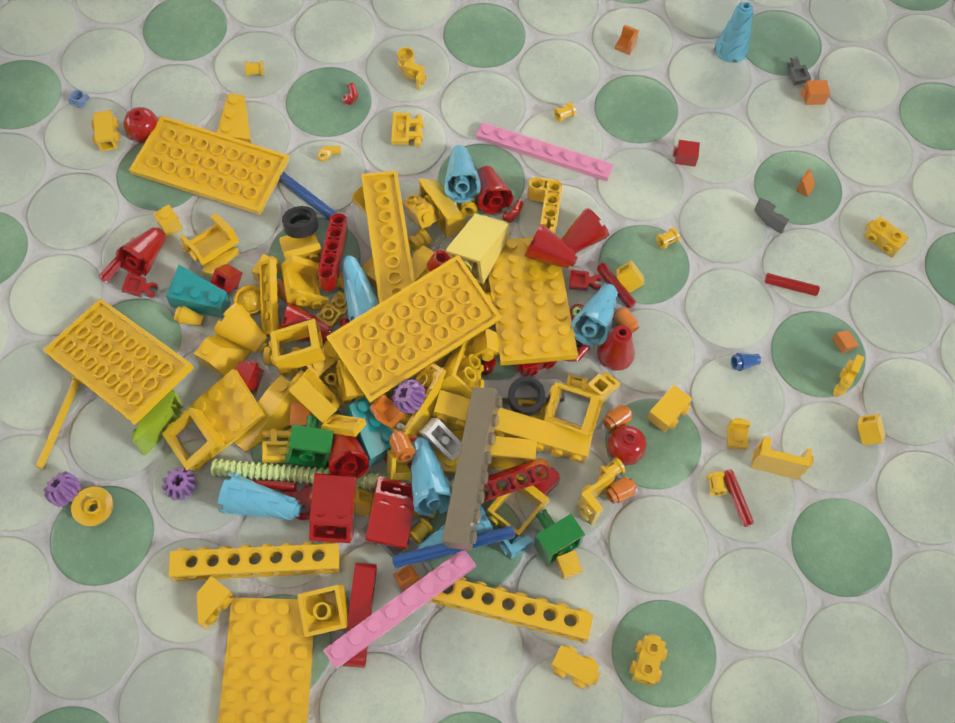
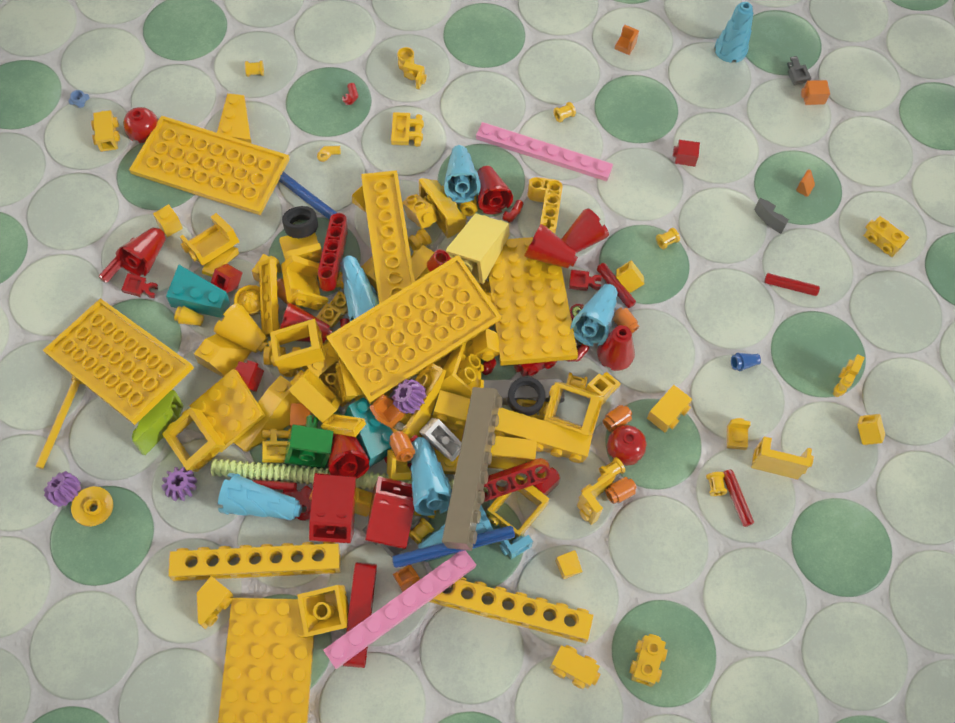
(557, 537): green brick -> none
(845, 341): orange slope -> none

